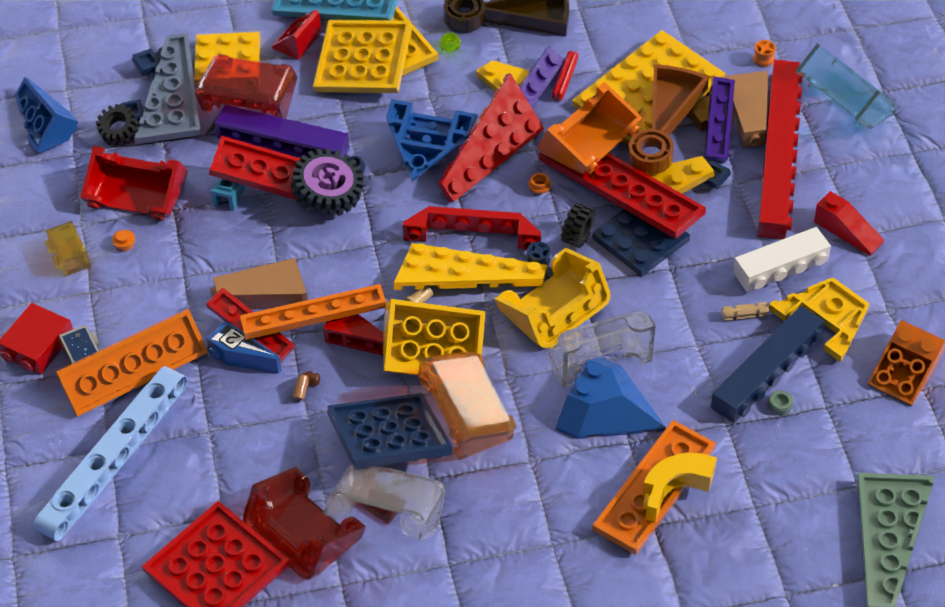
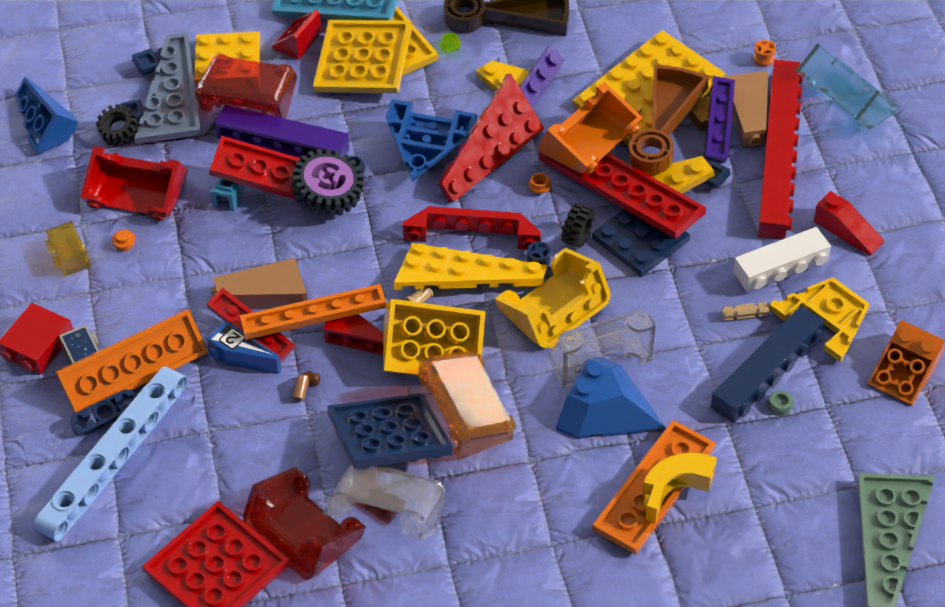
(101, 422): none -> dark blue beam
(565, 75): red axle -> none

